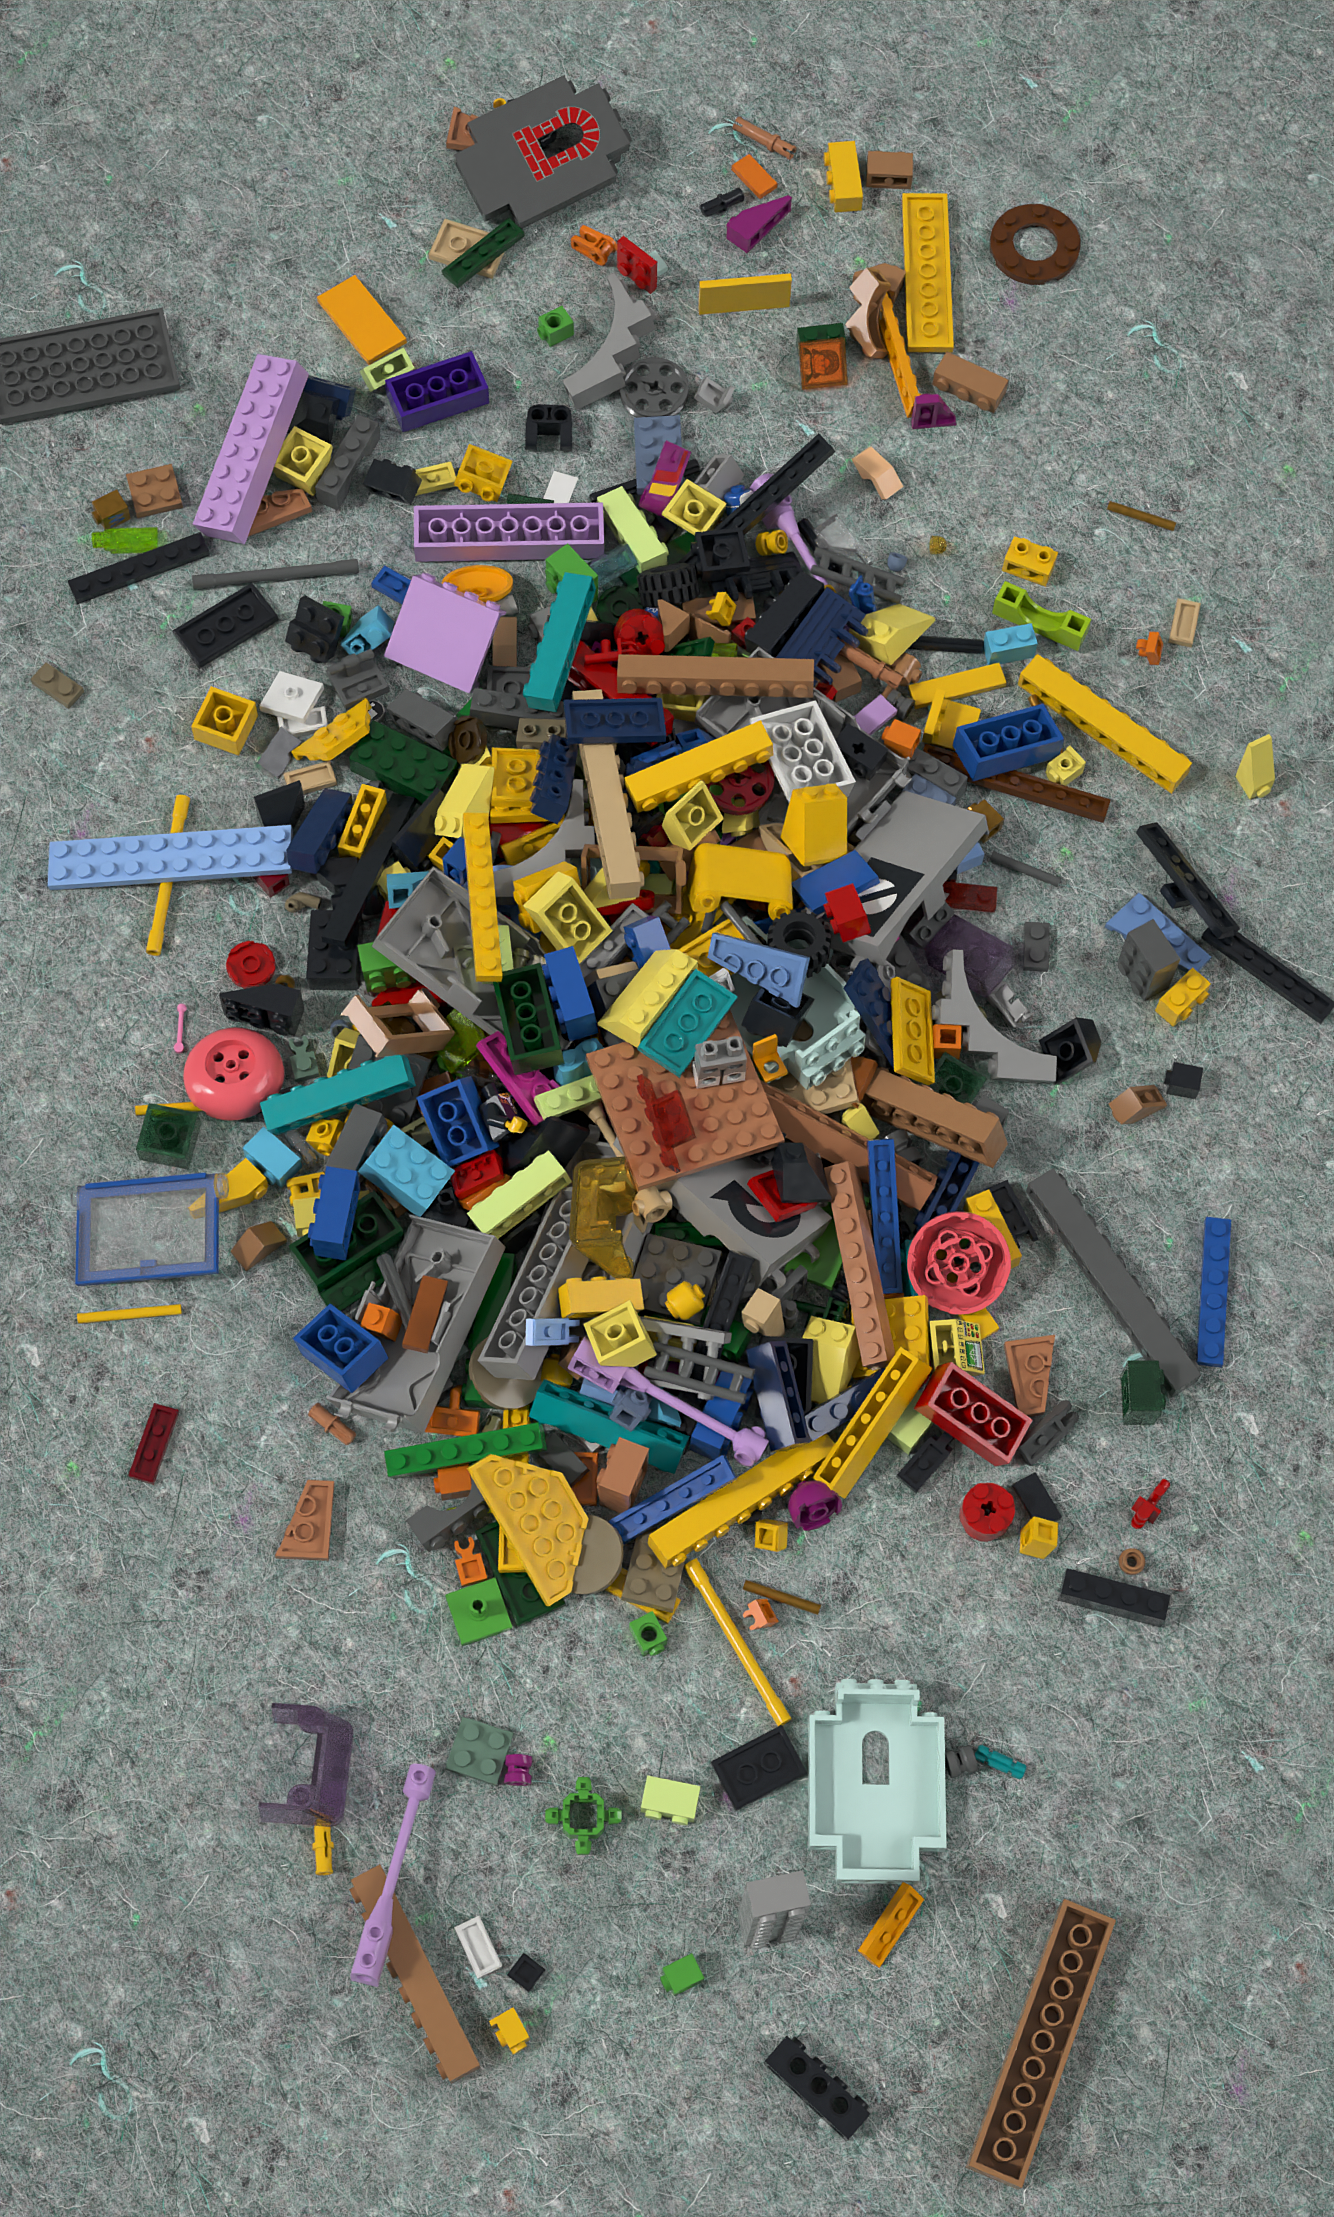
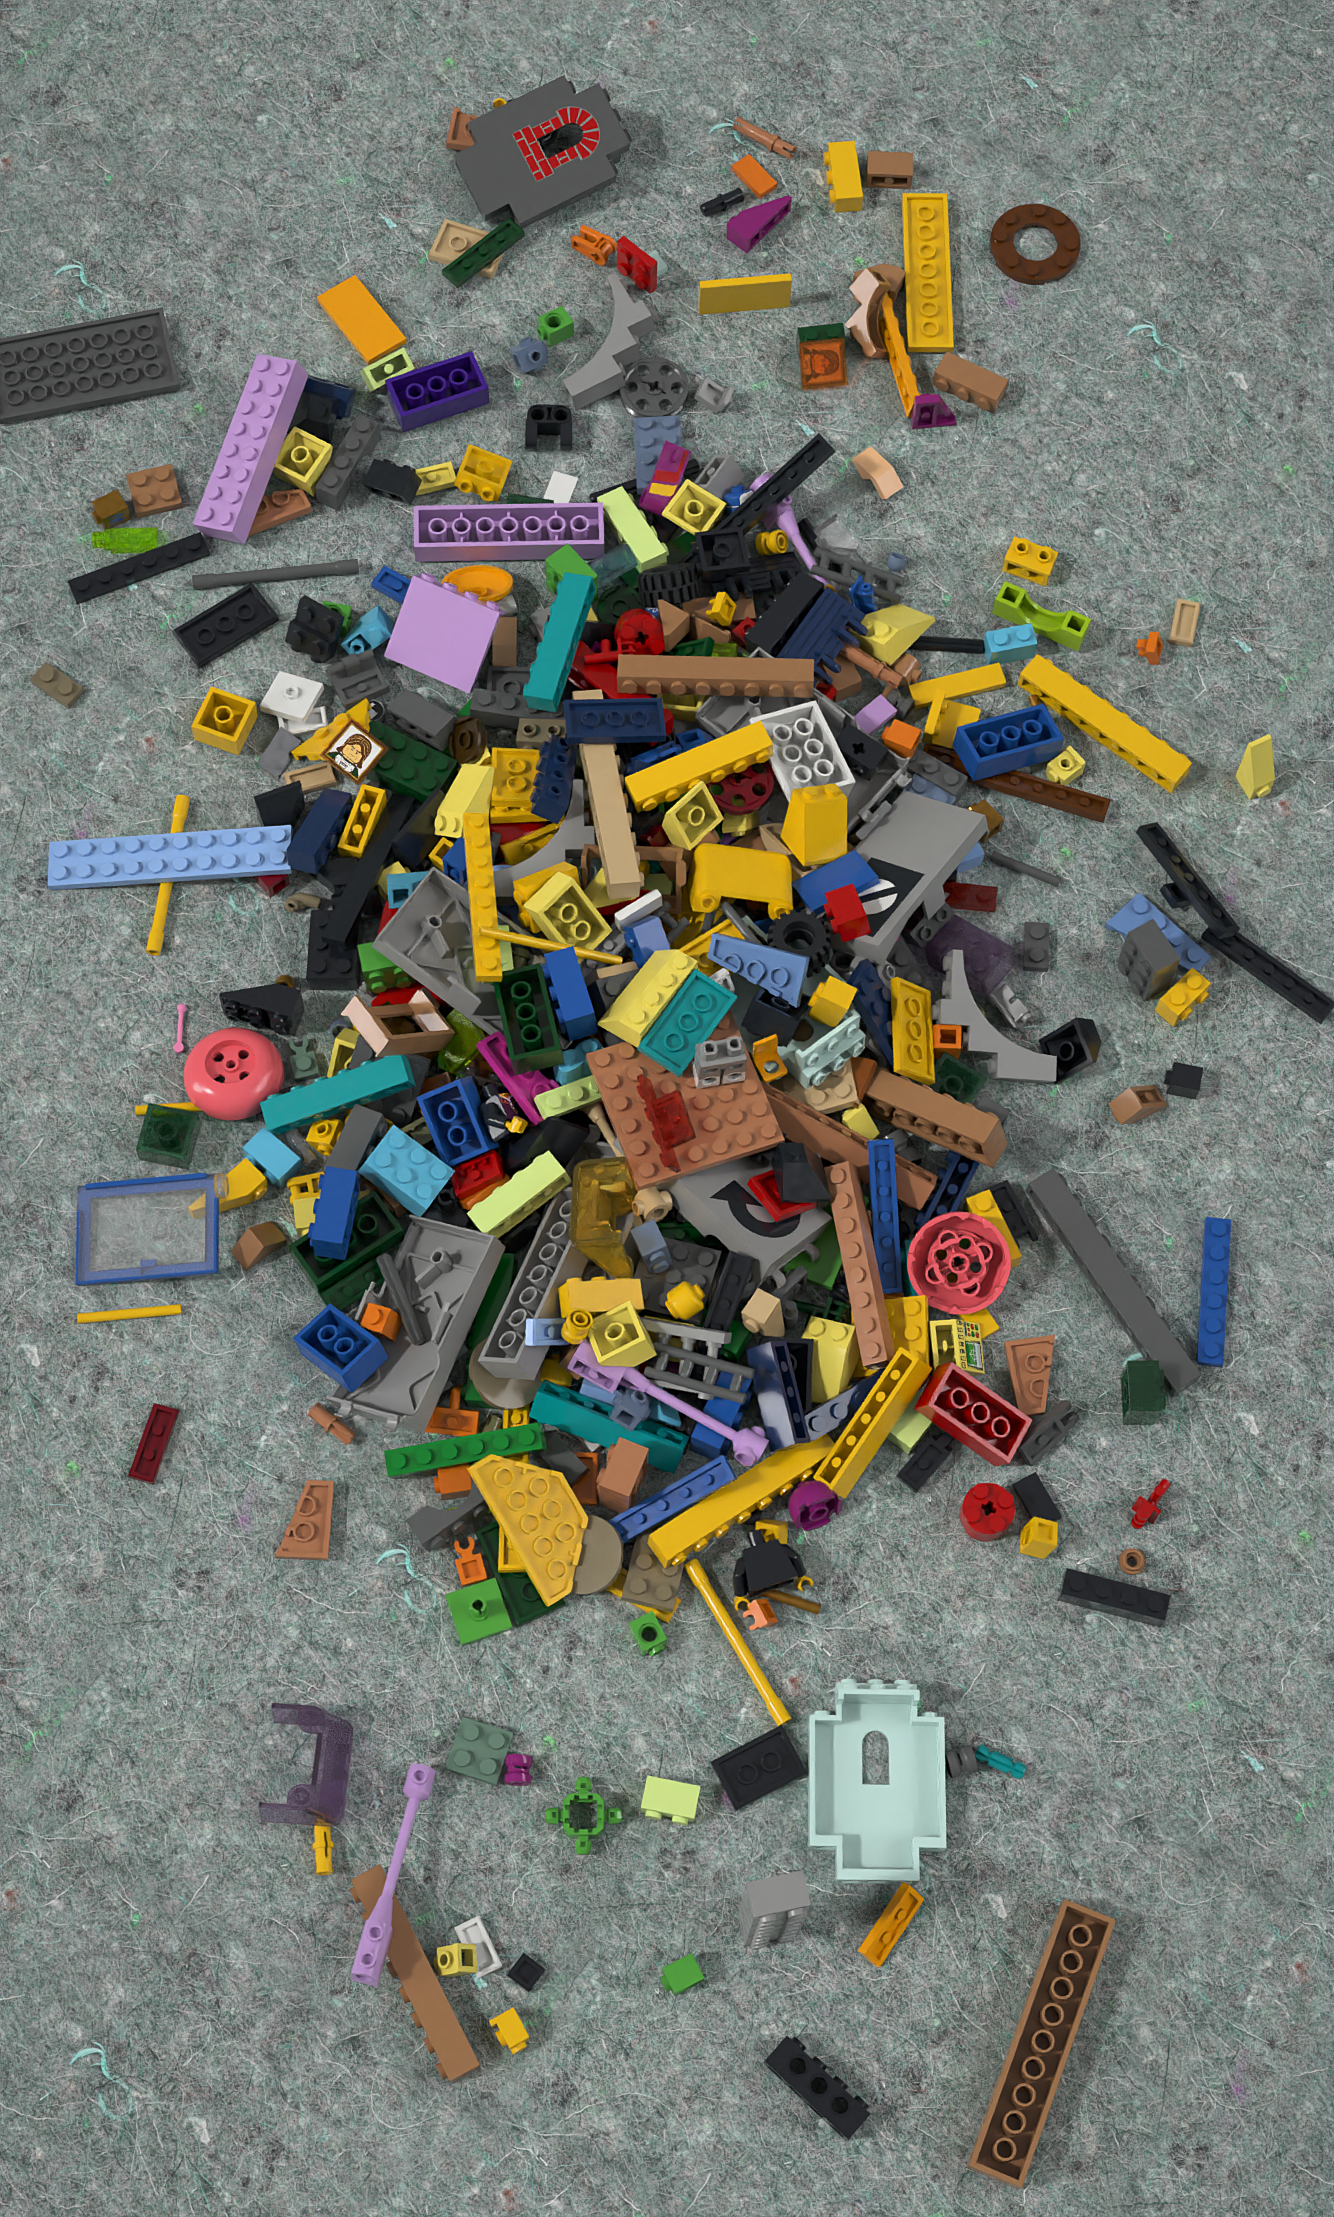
(250, 964): red tile -> none
(354, 752): none -> tile
(425, 1314): dark orange tile -> none
(449, 1960): none -> light yellow brick
(529, 355): none -> sand blue brick
(548, 945): none -> yellow piece
(577, 1326): none -> yellow wheel
(638, 909): none -> white tile
(651, 1247): none -> sand blue brick
(766, 1568): none -> black torso
(831, 1001): none -> yellow hinge
(937, 545): clear yellow hinge -> none
(1142, 516): pearl gold bar -> none

